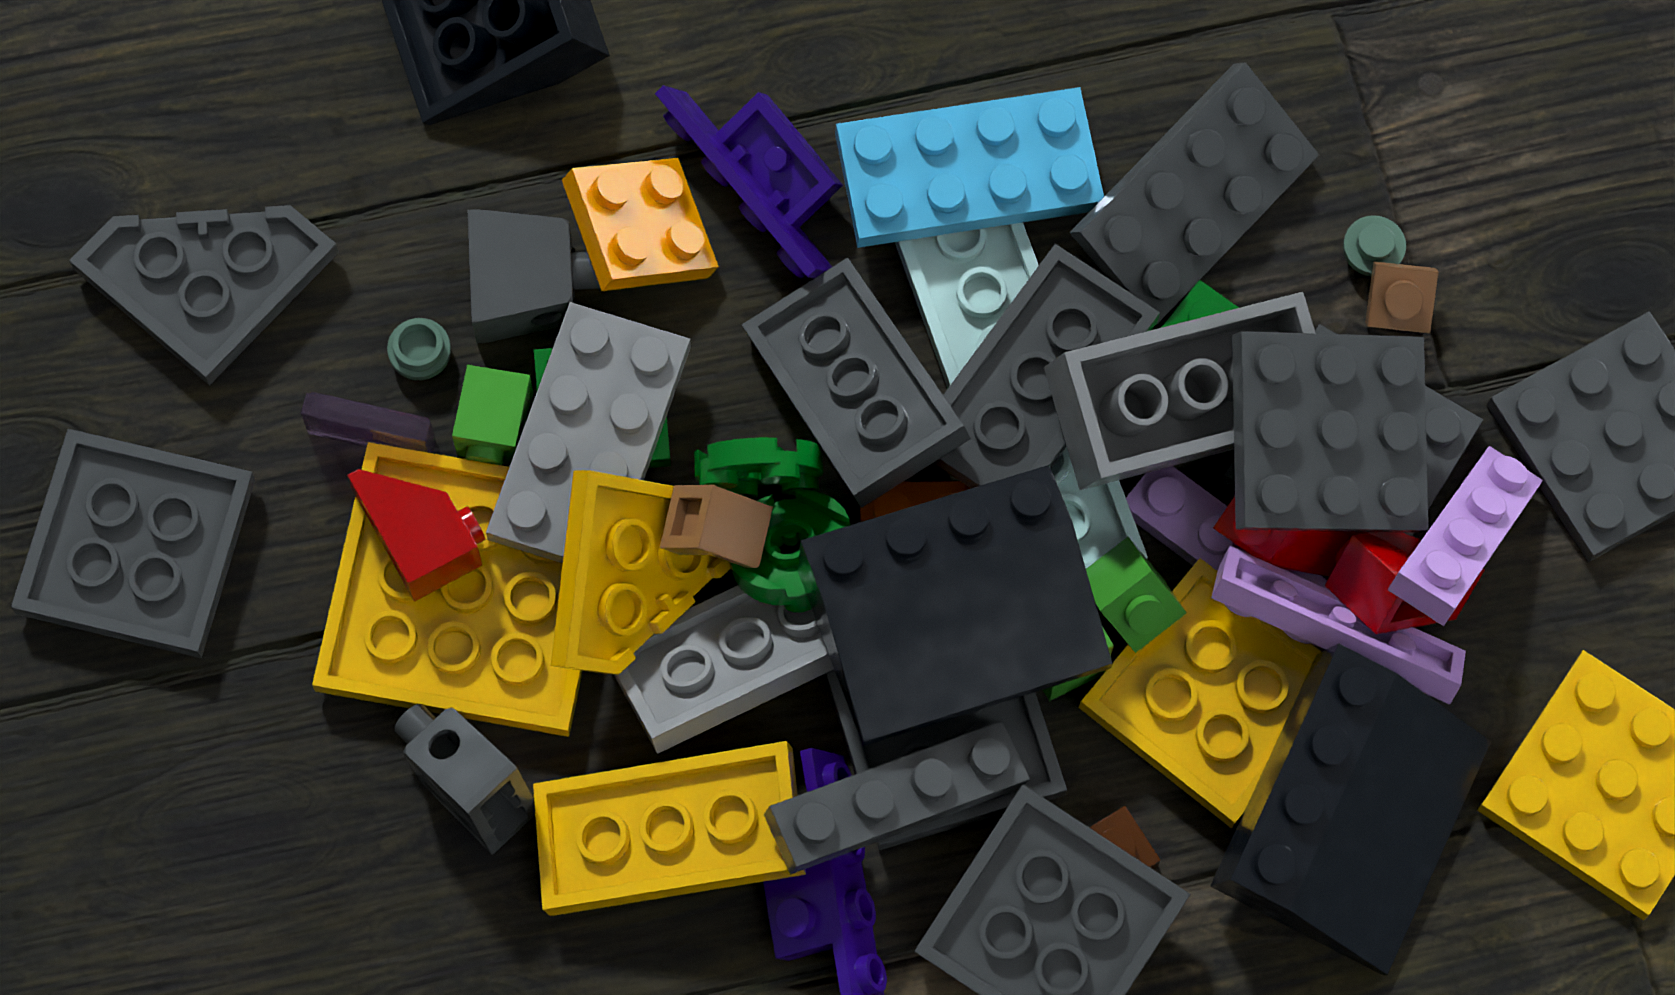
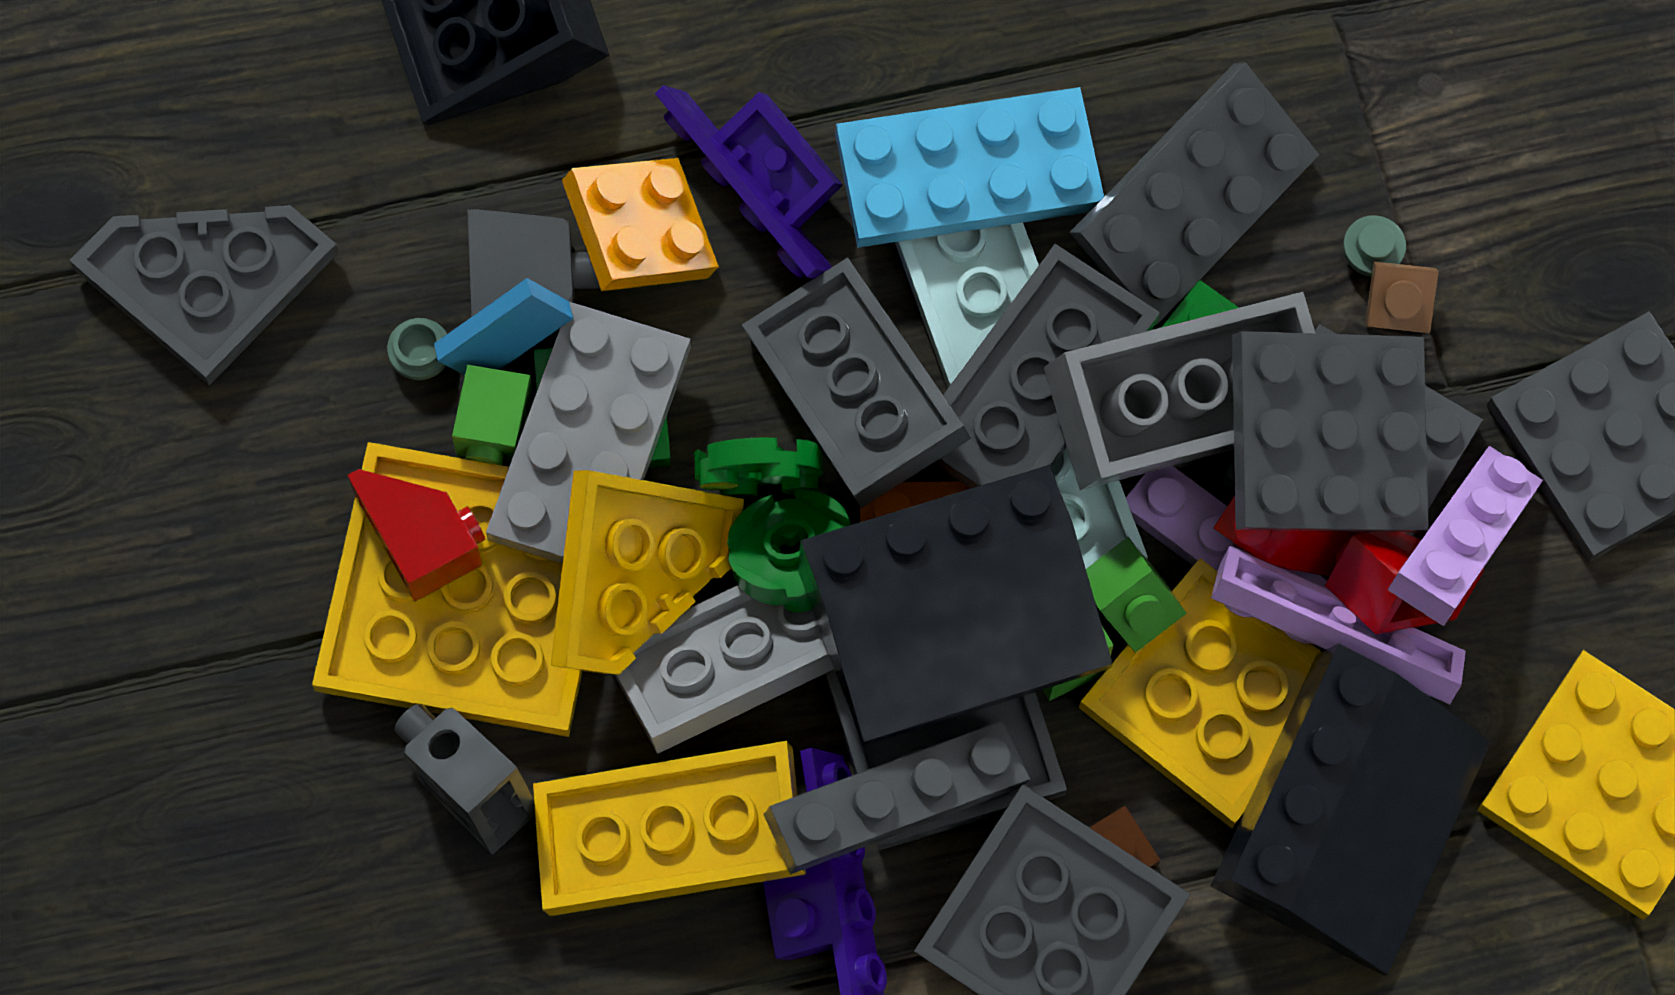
(134, 543): dark grey plate -> none
(365, 423): clear purple tile -> none
(504, 328): none -> dark azure tile
(716, 524): medium nougat panel -> none

